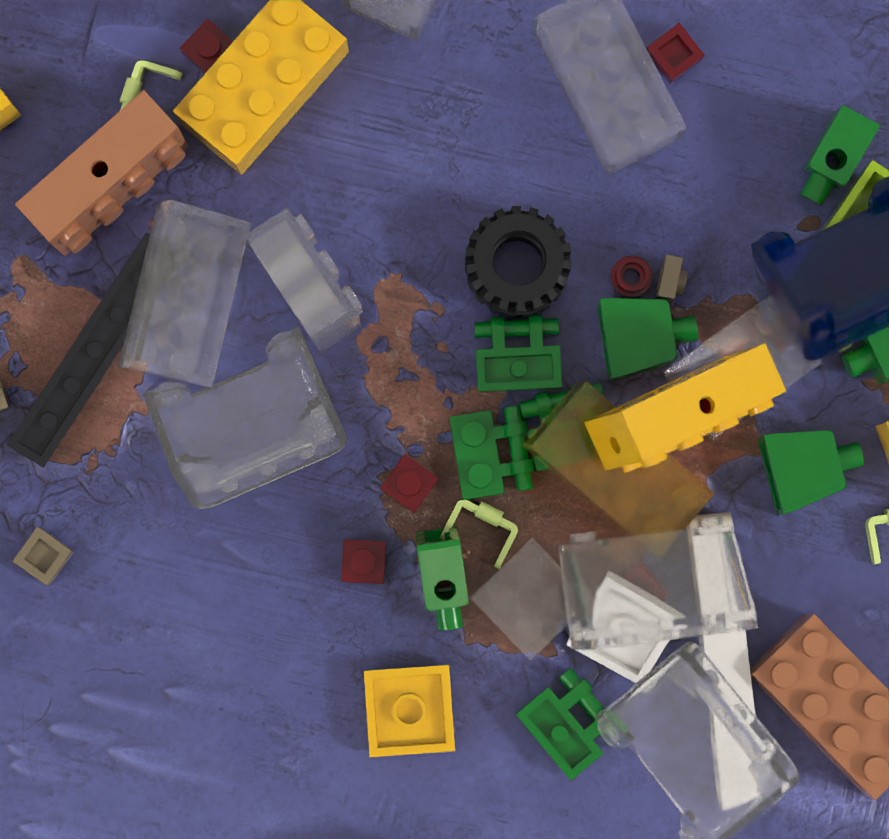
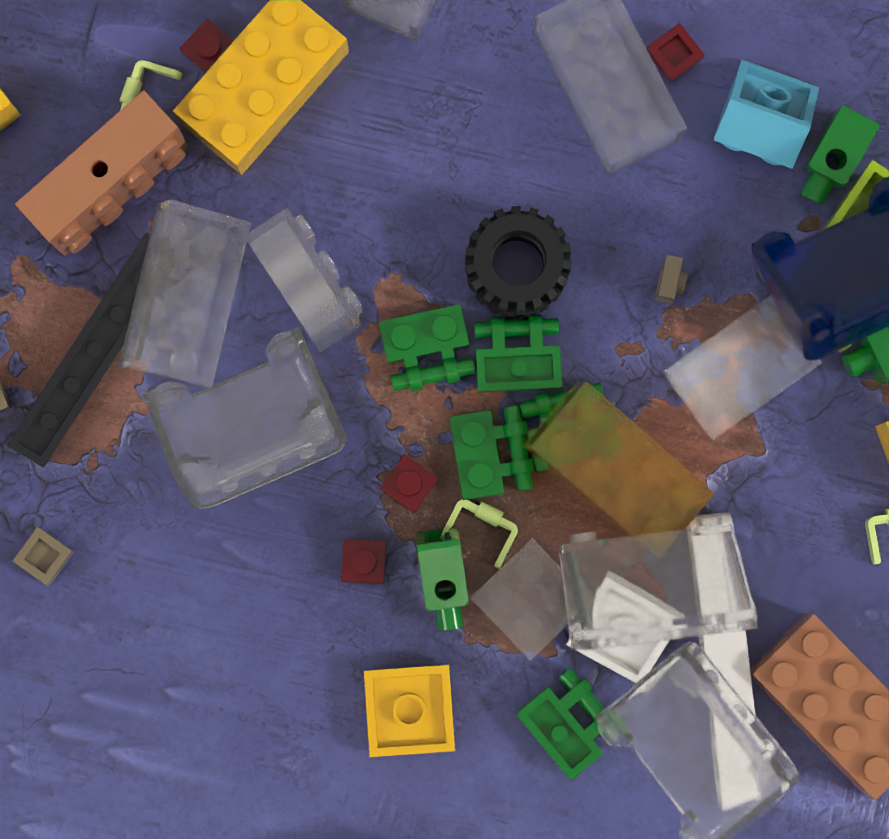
(422, 336): none -> green plate
(635, 264): dark red plate -> none
(640, 335): green torso -> none
(686, 410): yellow brick -> none
(767, 114): none -> medium azure slope
(805, 467): green torso -> none

